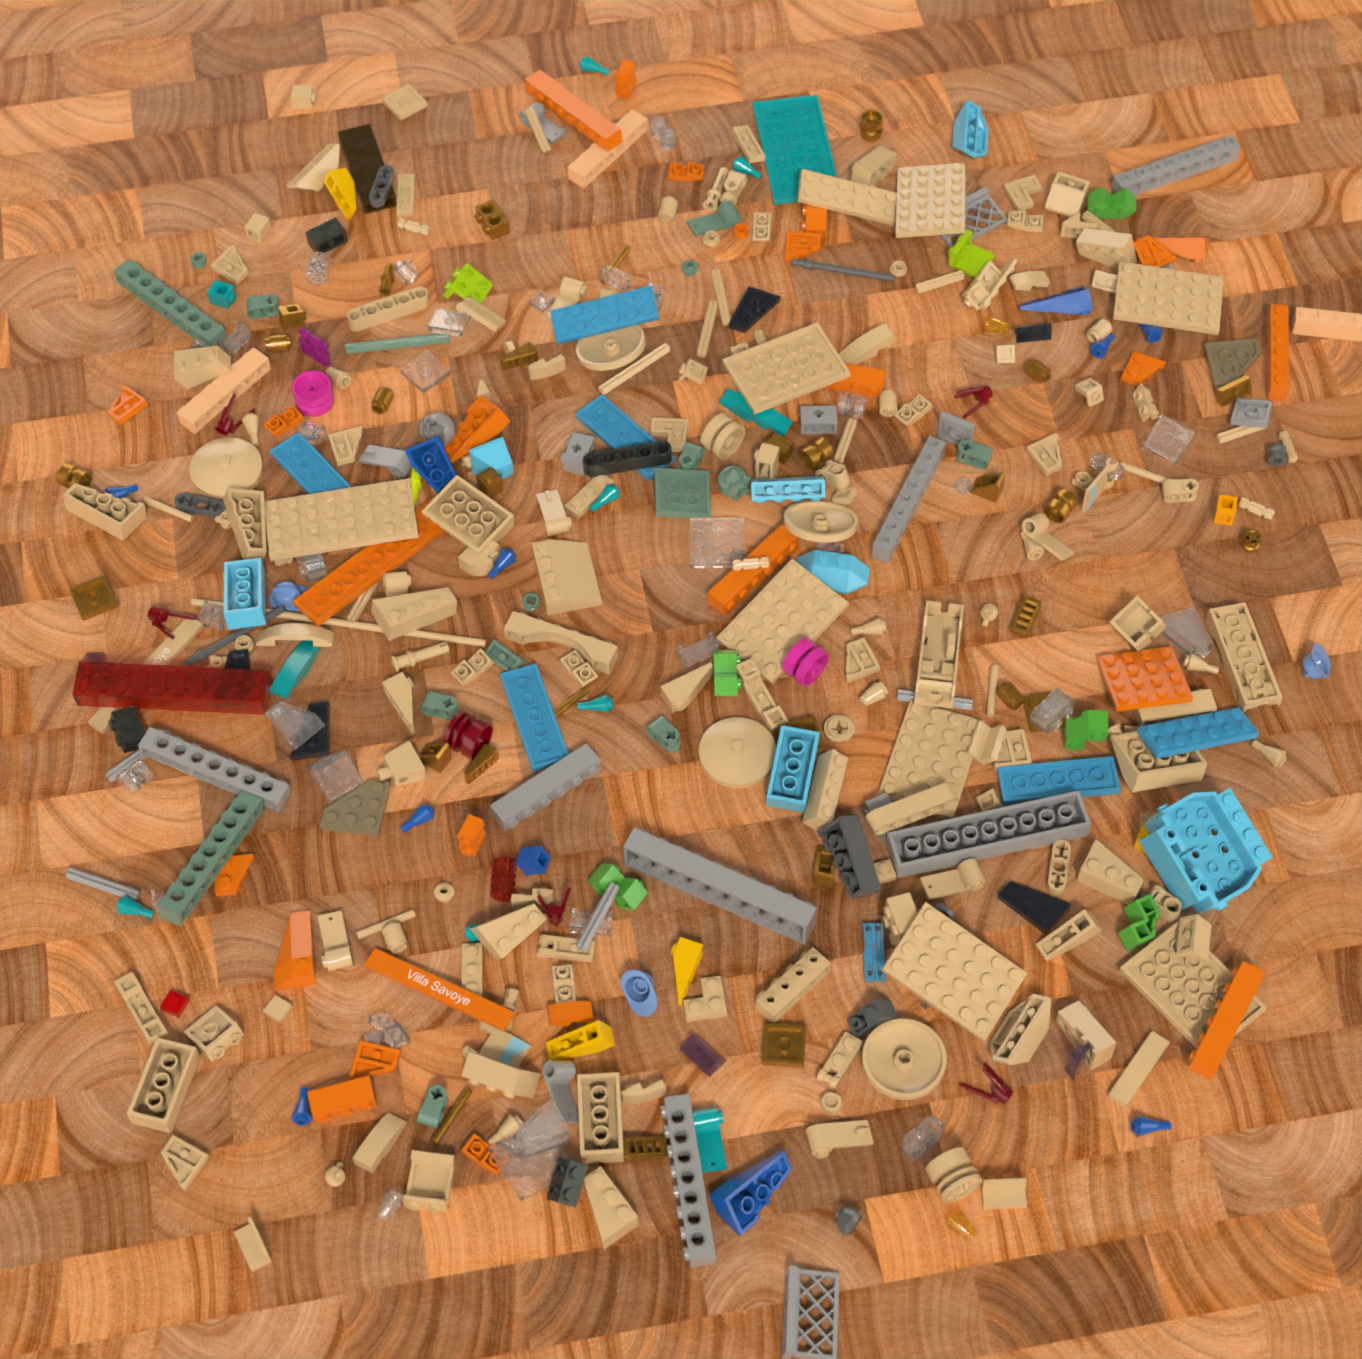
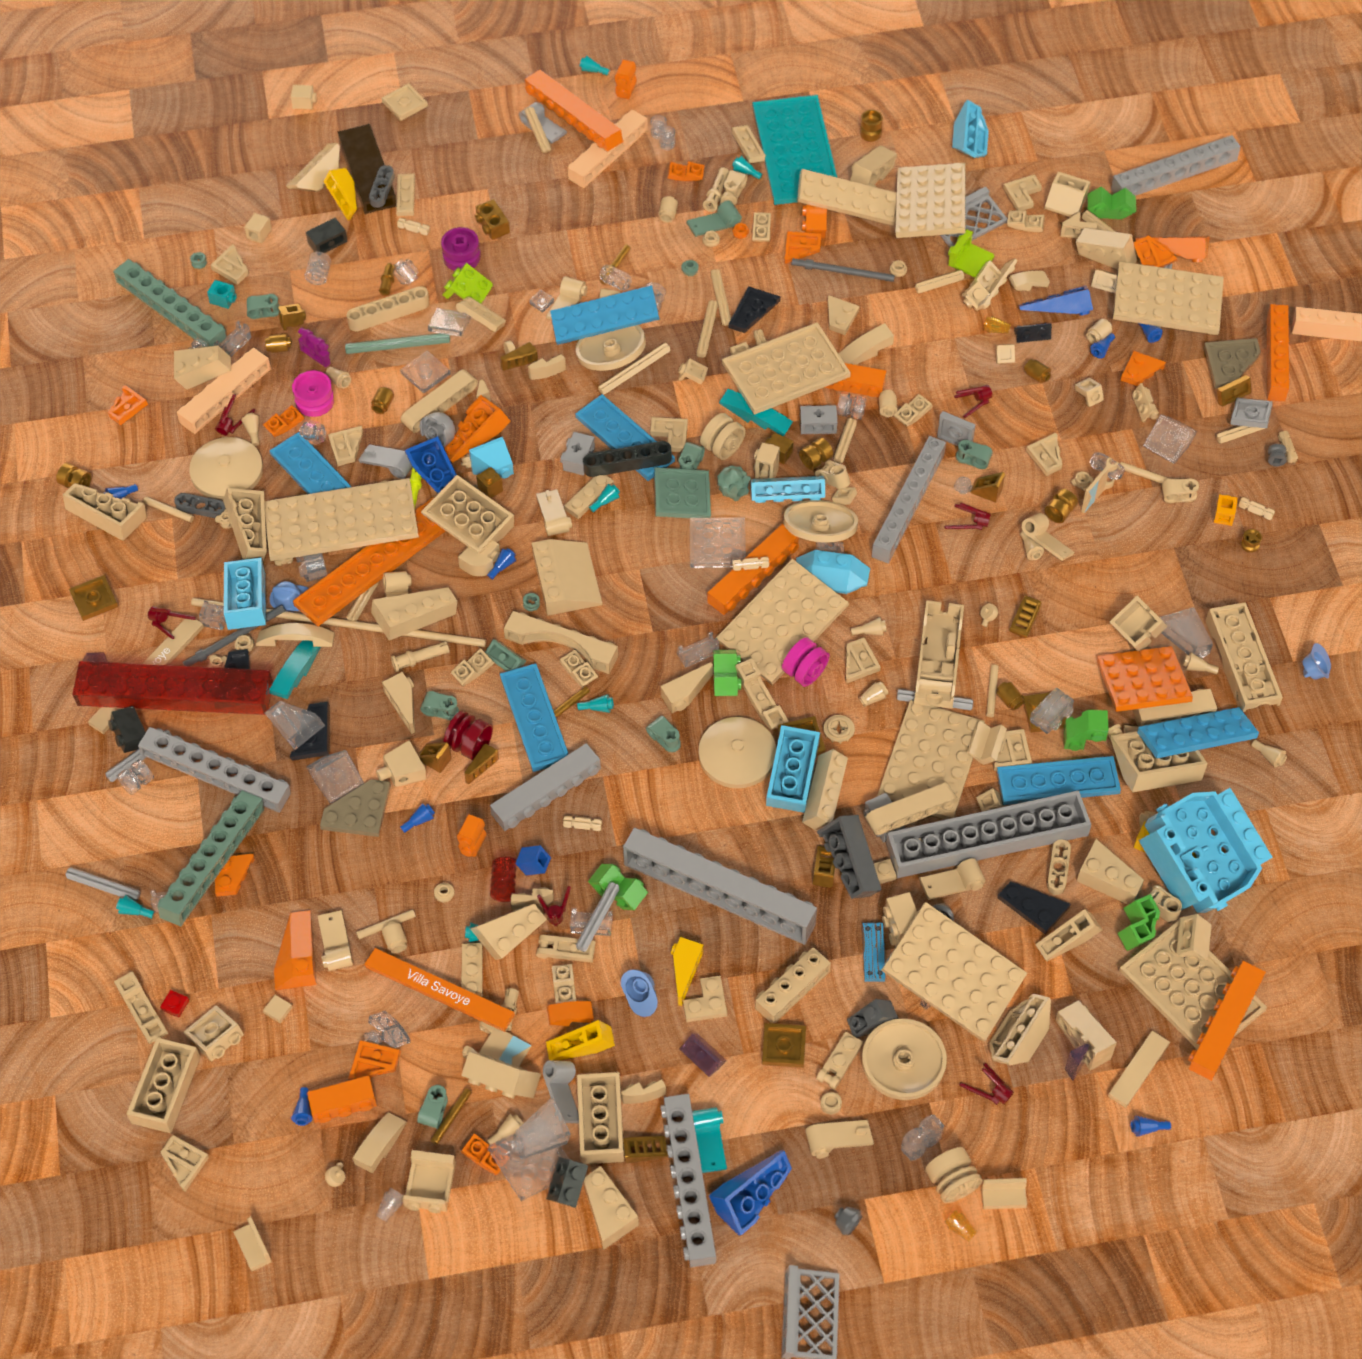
(440, 399): none -> tan beam
(460, 247): none -> magenta wheel
(582, 823): none -> tan axle
(841, 314): none -> tan wing
(981, 518): none -> dark red plant

